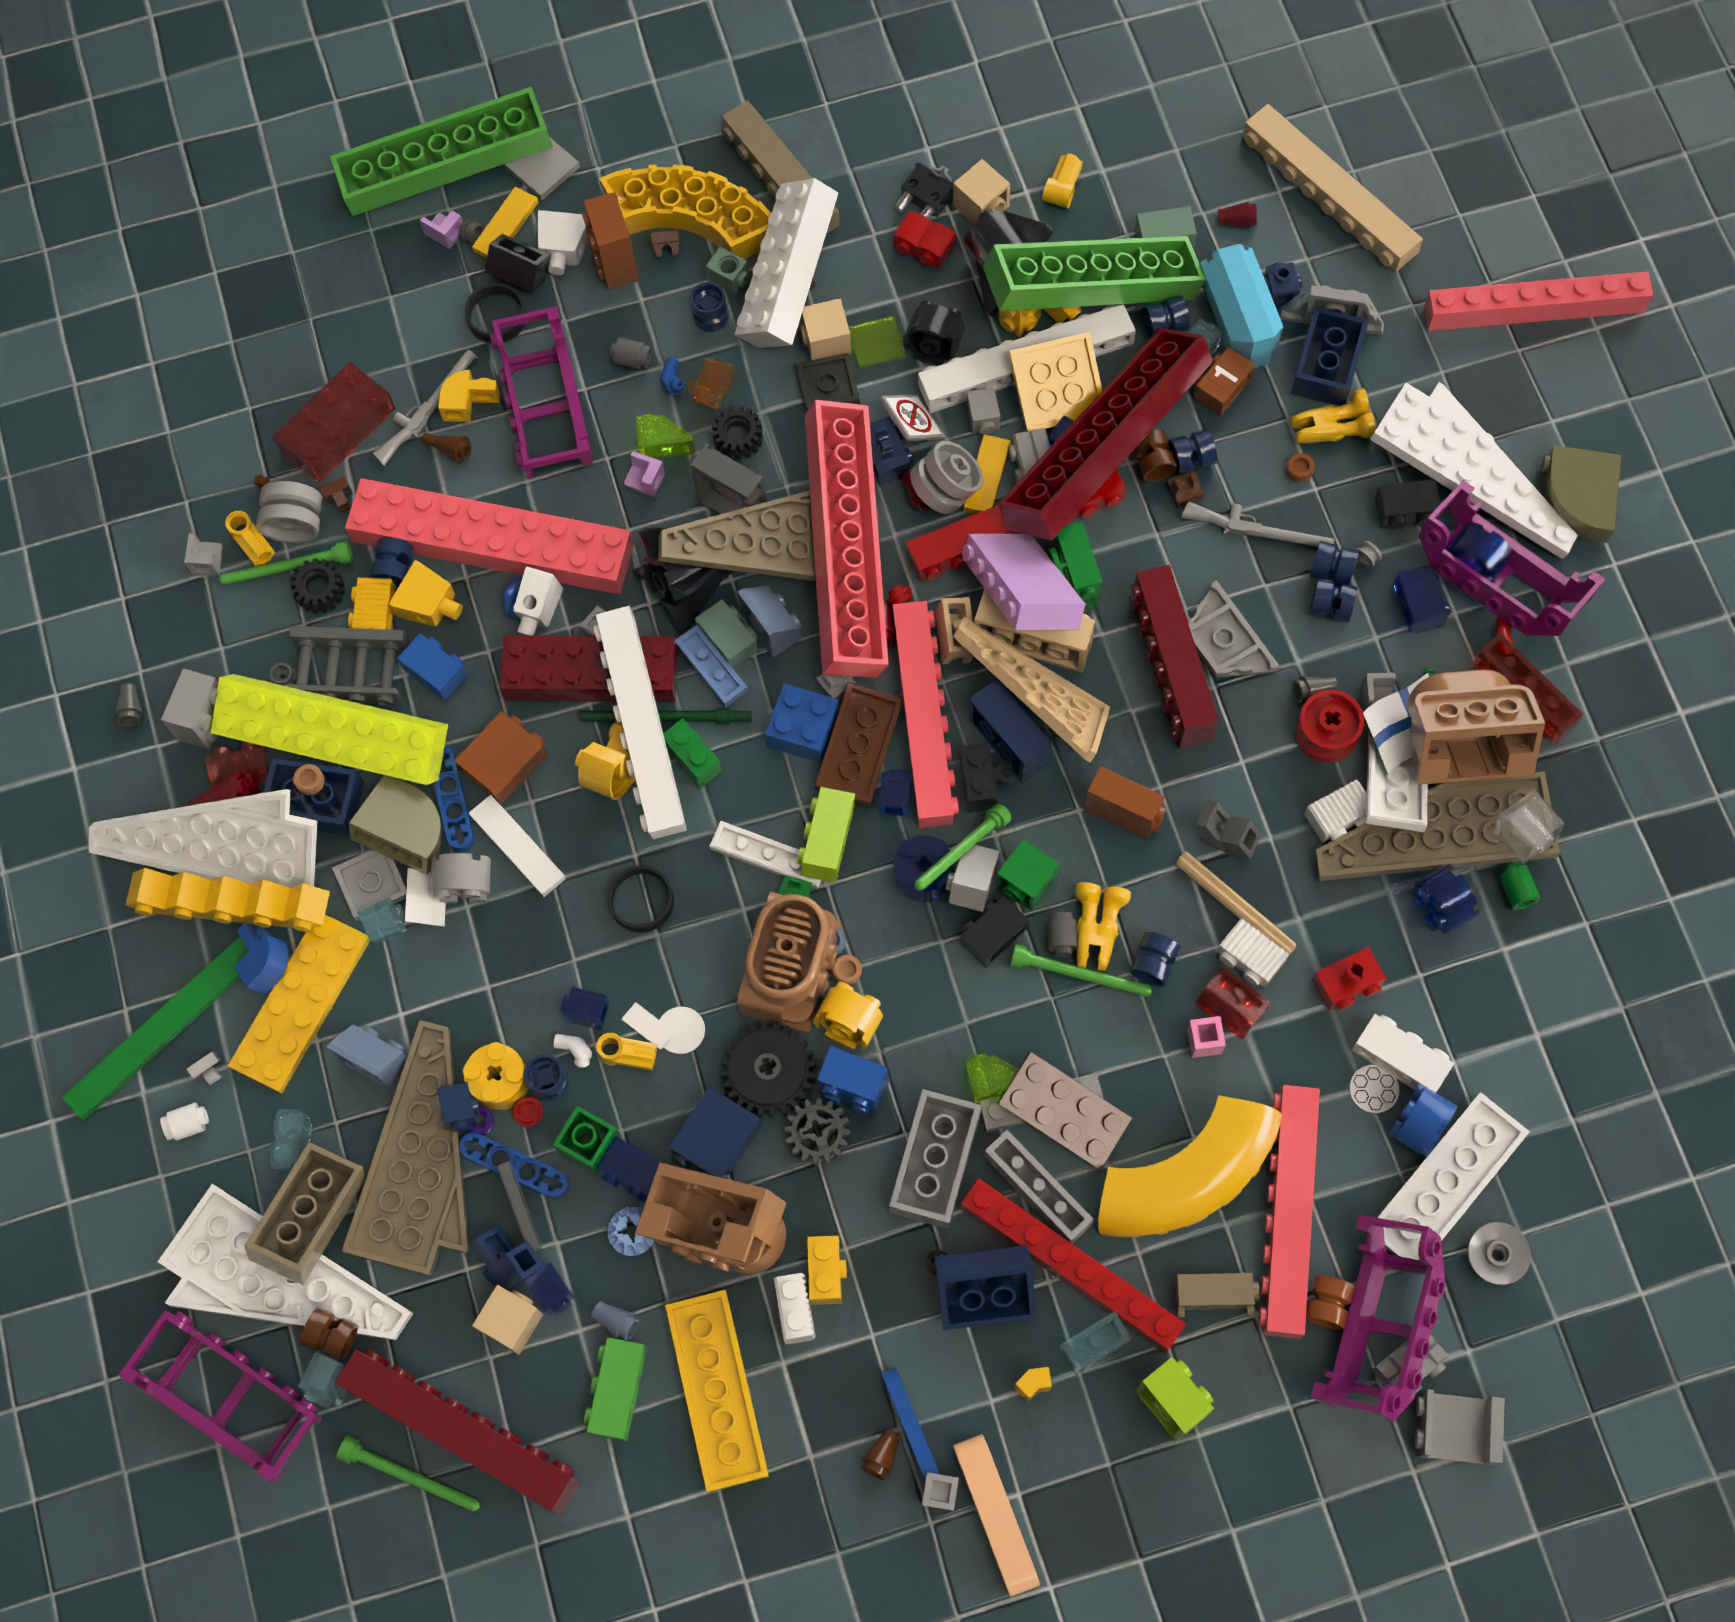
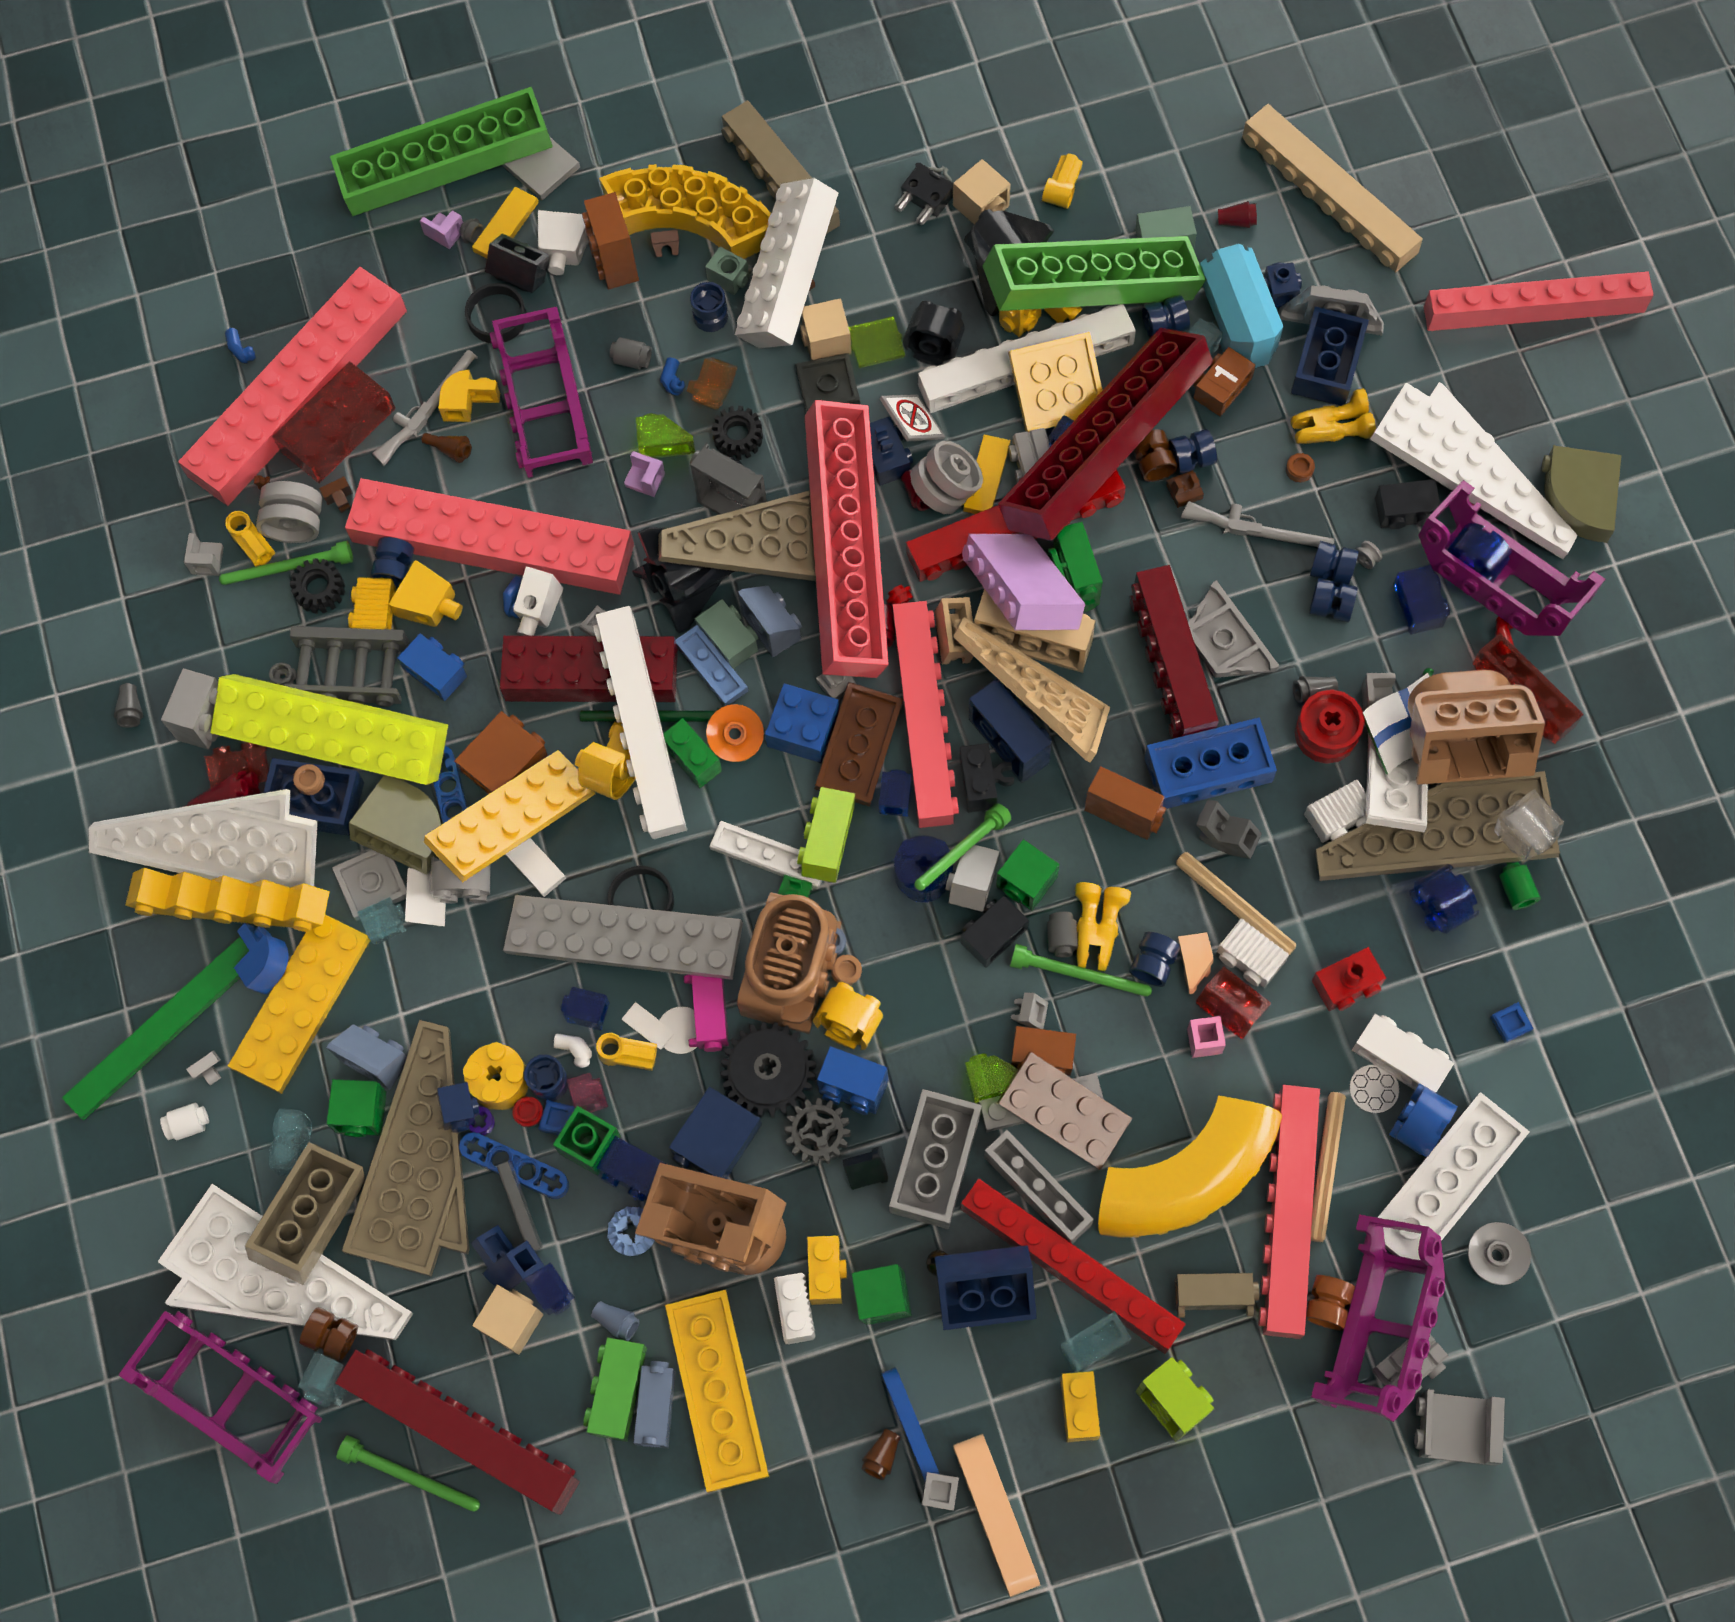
(234, 345): none -> blue arm
(337, 334): none -> coral brick
(356, 1108): none -> green head
(508, 816): none -> yellow plate
(555, 1117): none -> blue tile
(587, 1092): none -> clear pink brick
(623, 936): none -> light grey plate
(655, 1405): none -> sand blue brick
(708, 1013): none -> dark pink brick
(739, 718): none -> orange dish
(866, 1168): none -> black tile
(881, 1294): none -> green head
(924, 239): red brick -> none
(983, 411): light grey brick -> none
(1032, 1011): none -> light grey tile
(1034, 1382): yellow piece -> none
(1051, 1046): none -> dark orange brick
(1080, 1406): none -> yellow brick
(1196, 958): none -> light nougat slope
(1213, 746): none -> blue brick
(1327, 1165): none -> tan axle
(1511, 1022): none -> blue tile

